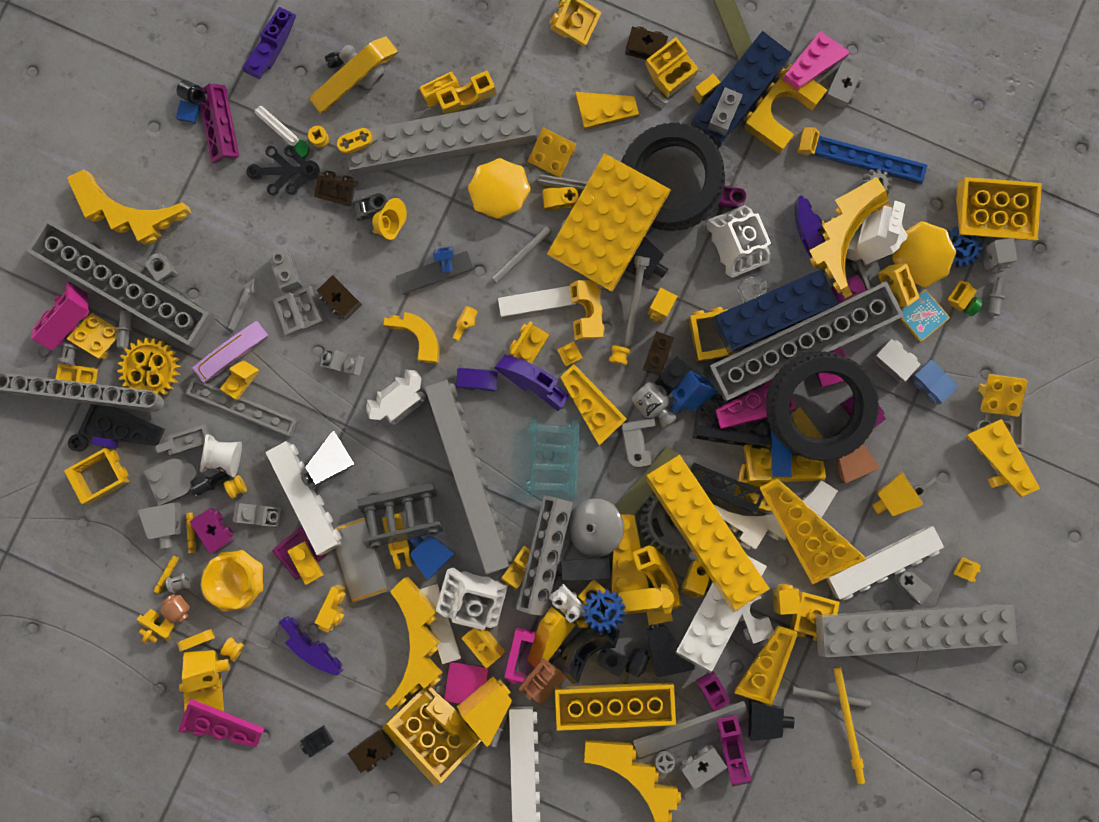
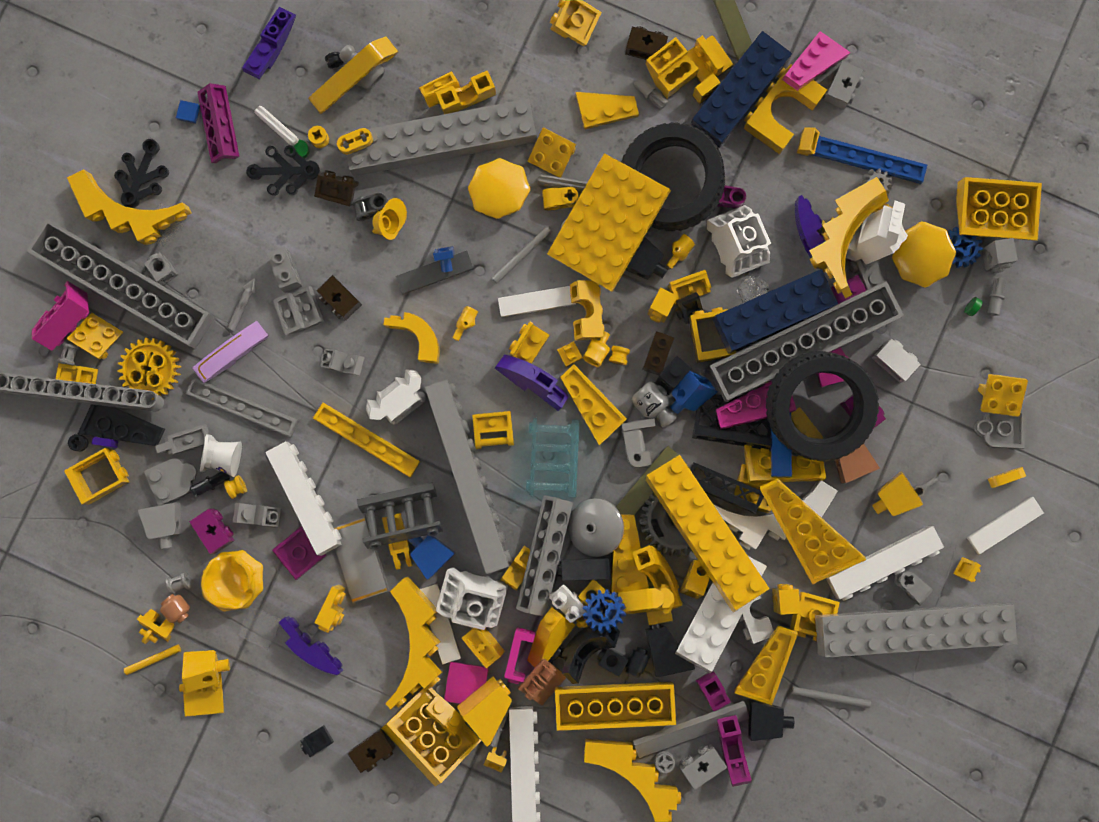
(124, 329): light grey axle -> none
(140, 177): none -> black plant
(152, 659): none -> yellow bar
(167, 572): yellow wheel -> none
(190, 92): black brick -> none
(190, 533): yellow wheel -> none
(195, 640): yellow beam -> none
(211, 721): dark pink wing -> none
(232, 649): yellow wheel -> none
(240, 378): yellow slope -> none
(305, 563): yellow plate -> none
(326, 463): slope -> none
(366, 440): none -> yellow tile
(476, 379): dark purple slope -> none
(493, 423): none -> yellow plate
(494, 761): none -> yellow tile
(597, 350): none -> yellow piece
(641, 264): light grey piece -> none
(680, 250): none -> yellow piece
(687, 306): none -> black bracket
(690, 284): none -> yellow hinge
(709, 58): none -> yellow bracket
(725, 111): light grey brick -> none
(856, 761): yellow bar -> none
(900, 283): yellow brick -> none
(923, 316): medium azure tile -> none
(934, 382): medium blue brick -> none
(961, 295): yellow piece -> none
(1003, 454): yellow wing -> none
(1005, 525): none -> white tile

